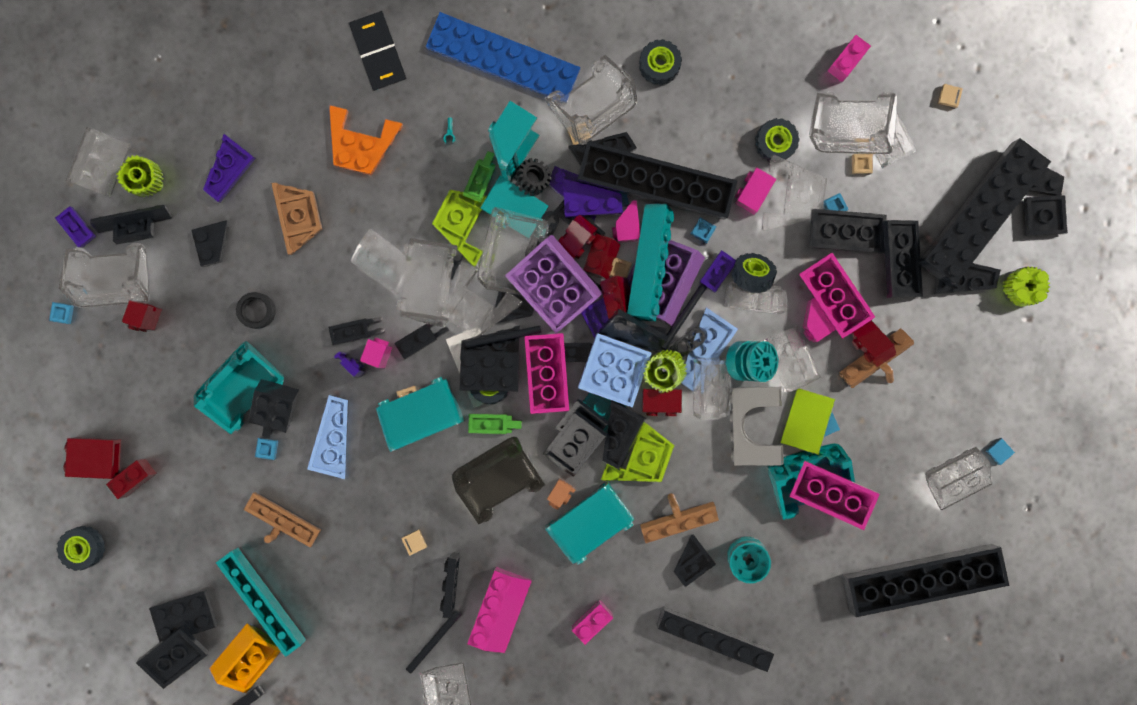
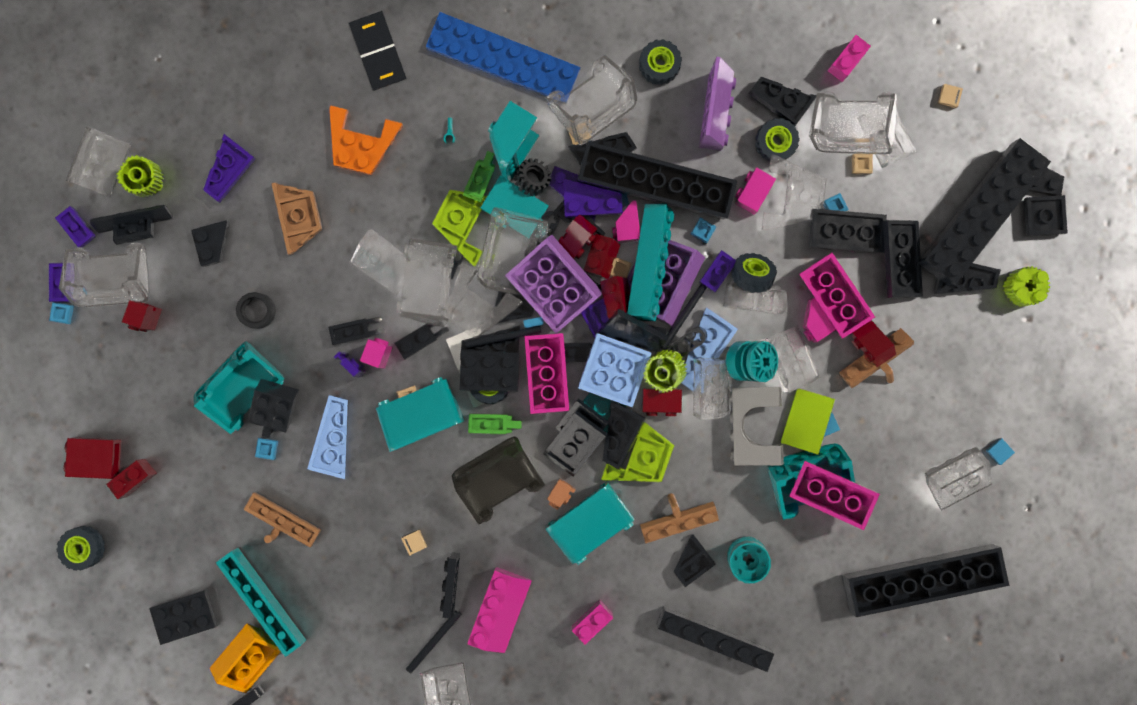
(55, 294): none -> dark purple plate
(172, 657): black plate -> none
(533, 322): none -> dark azure tile
(717, 106): none -> medium lavender slope
(783, 101): none -> black wing

